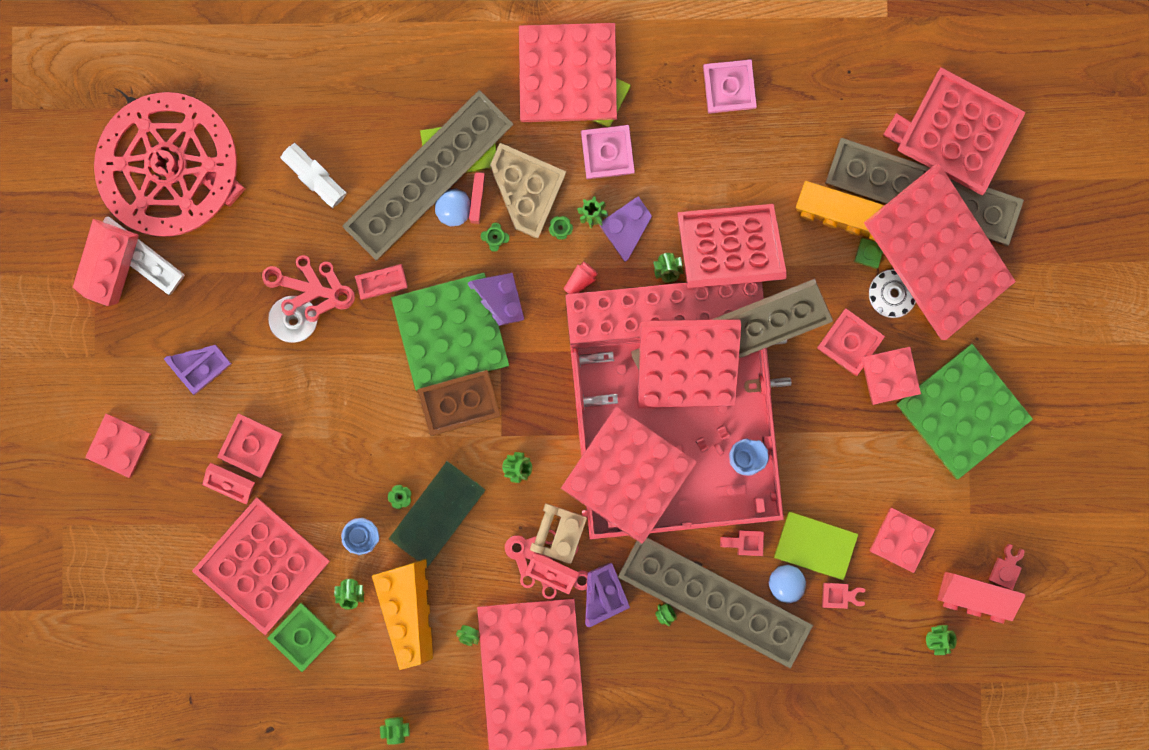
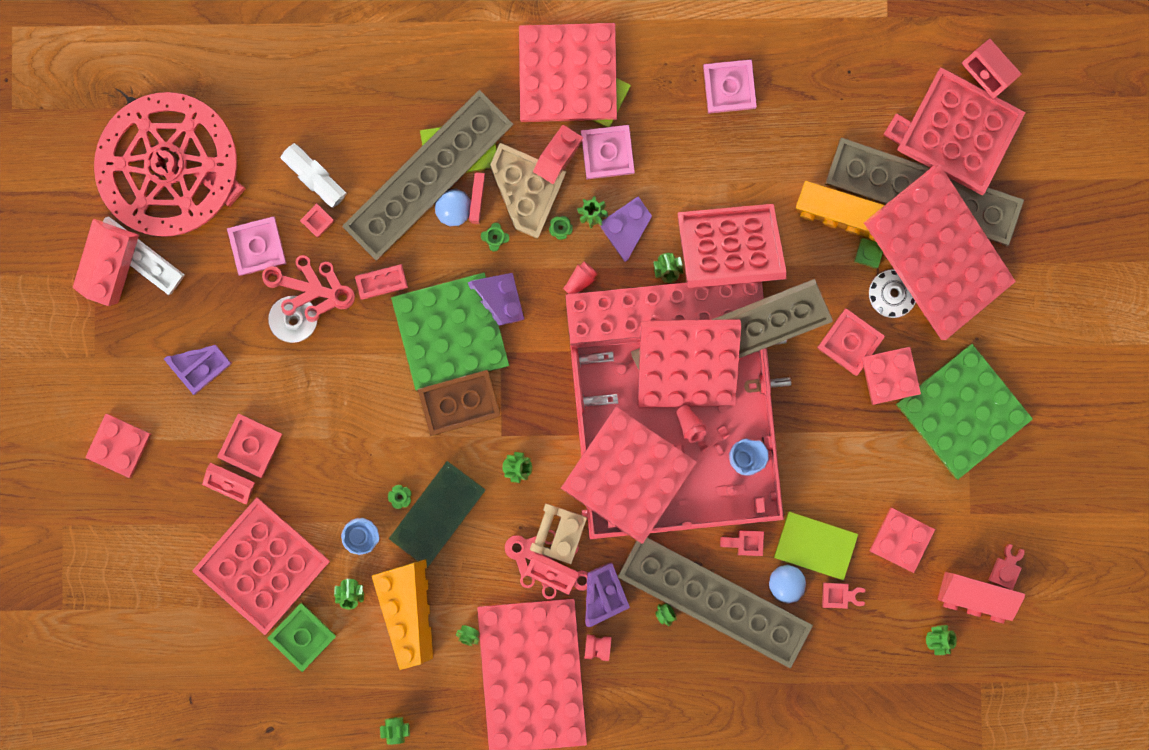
(256, 246): none -> bright pink plate
(317, 220): none -> coral plate
(558, 154): none -> coral brick
(597, 647): none -> coral wheel
(691, 425): none -> coral cone
(991, 68): none -> coral brick

